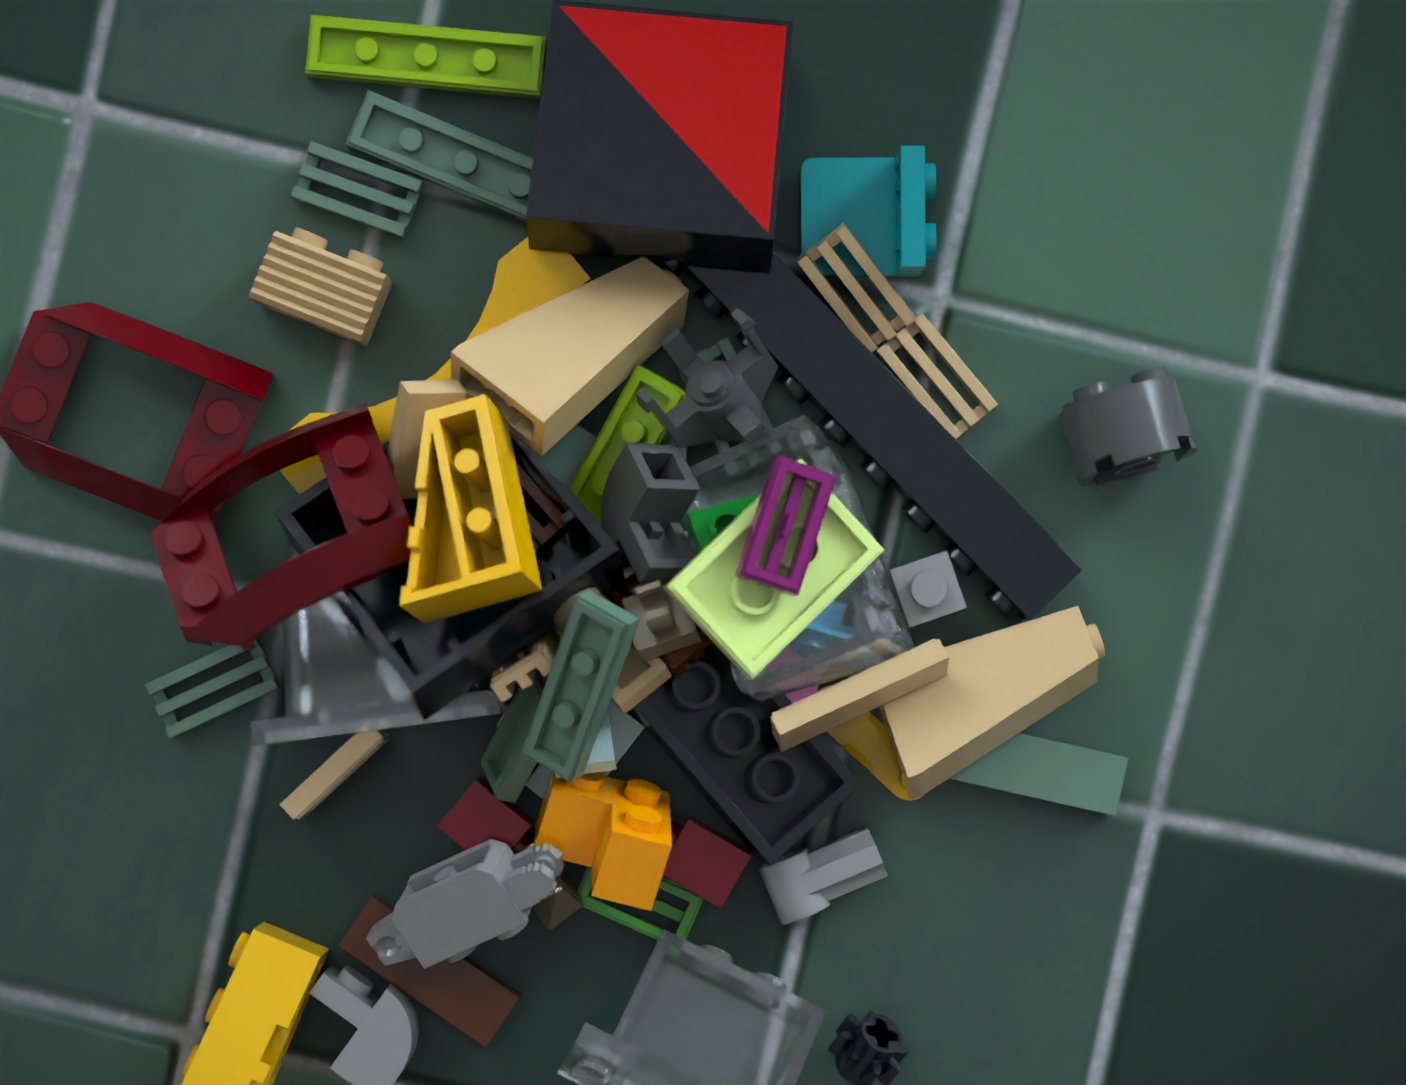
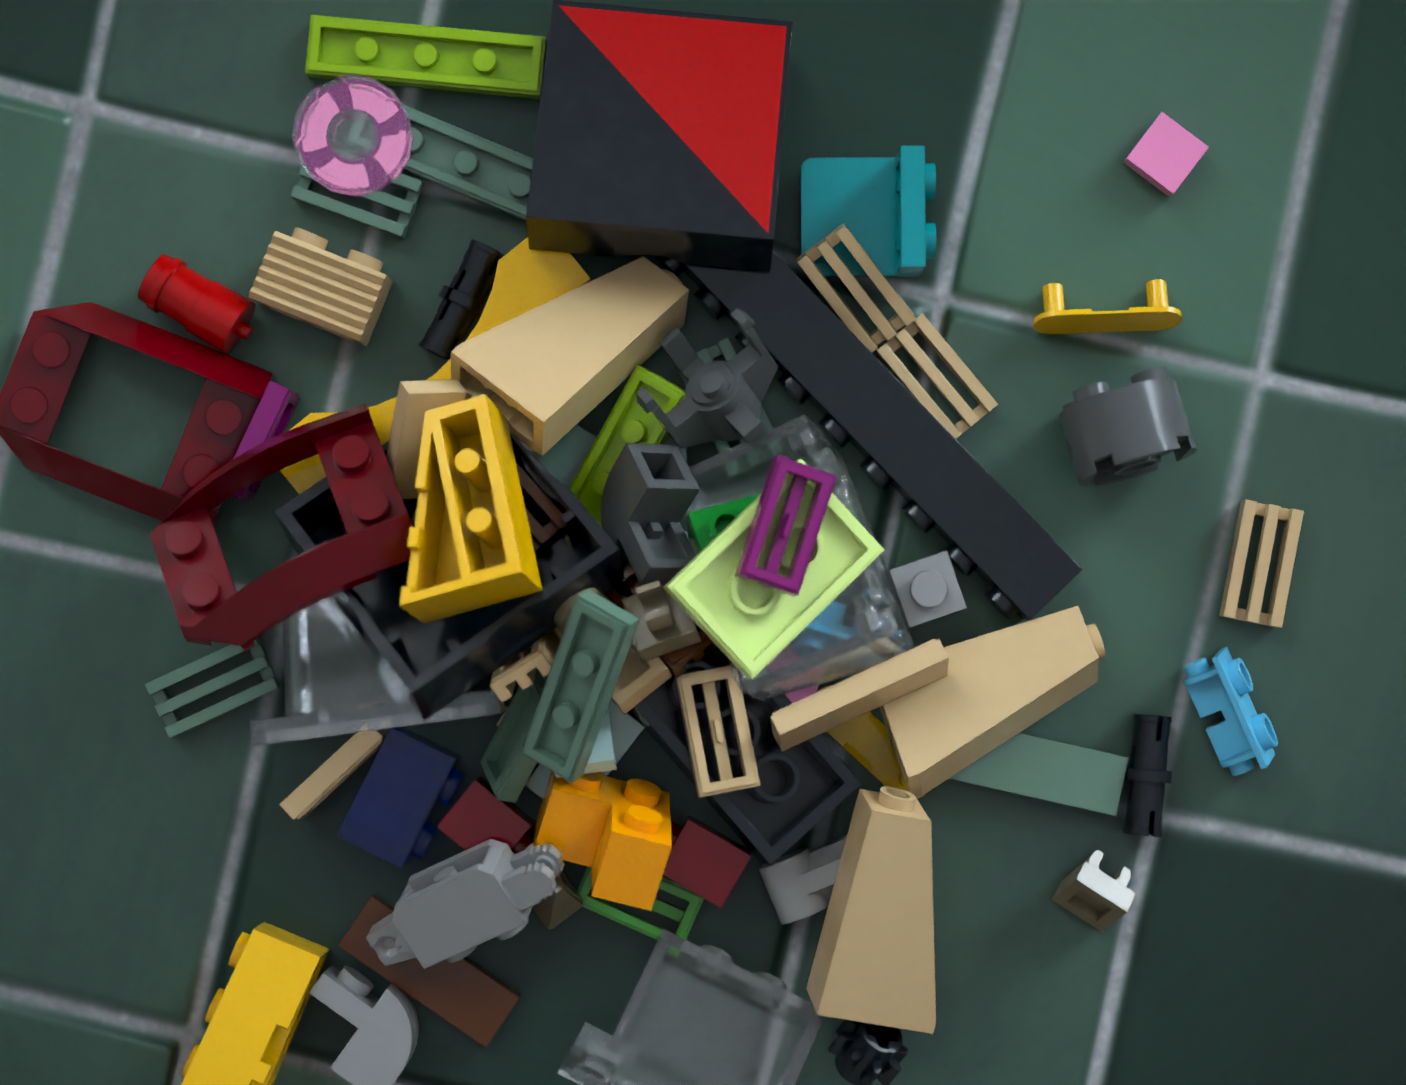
(200, 305): none -> red piece
(267, 422): none -> magenta tile
(353, 135): none -> clear tile
(400, 797): none -> clear blue brick
(462, 300): none -> black pin
(743, 736): none -> tan tile
(879, 921): none -> tan slope
(1095, 894): none -> dark tan tile
(1147, 775): none -> black pin
(1155, 317): none -> yellow piece
(1166, 154): none -> bright pink tile
(1243, 731): none -> medium azure hinge
(1284, 567): none -> tan tile

